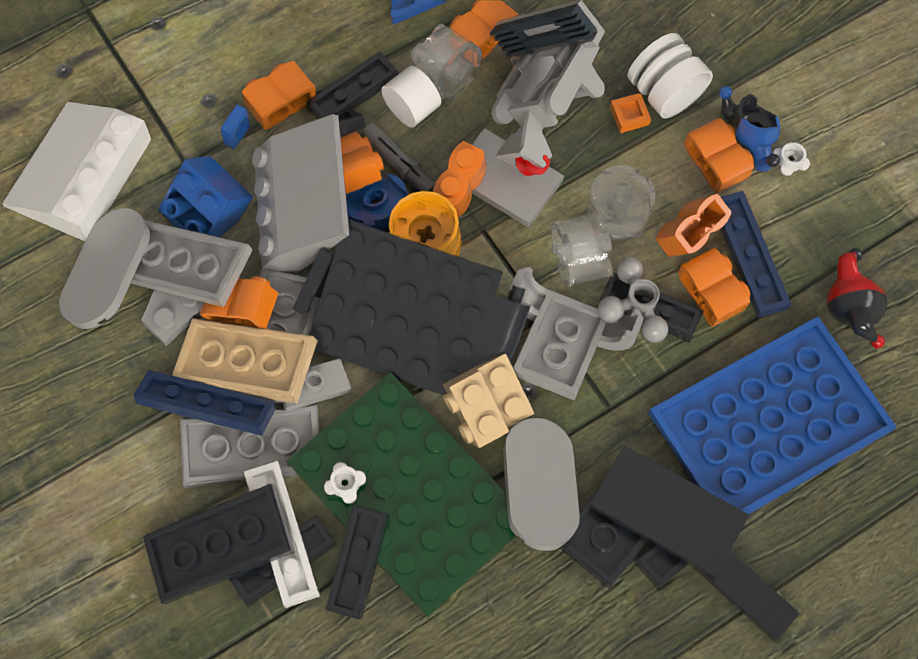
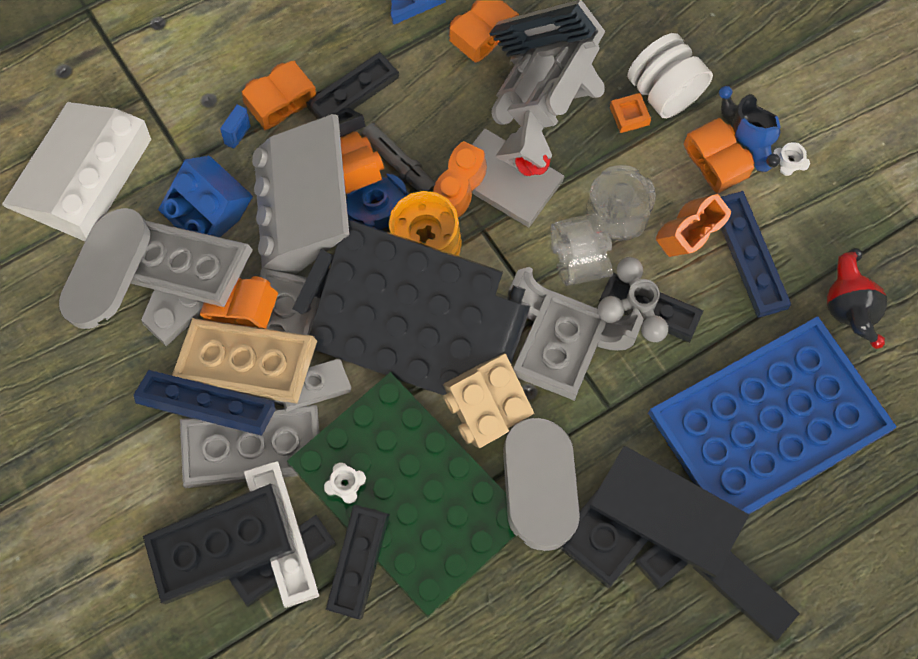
(411, 96): white piece -> none
(447, 61): clear brick -> none
(714, 286): orange brick -> none

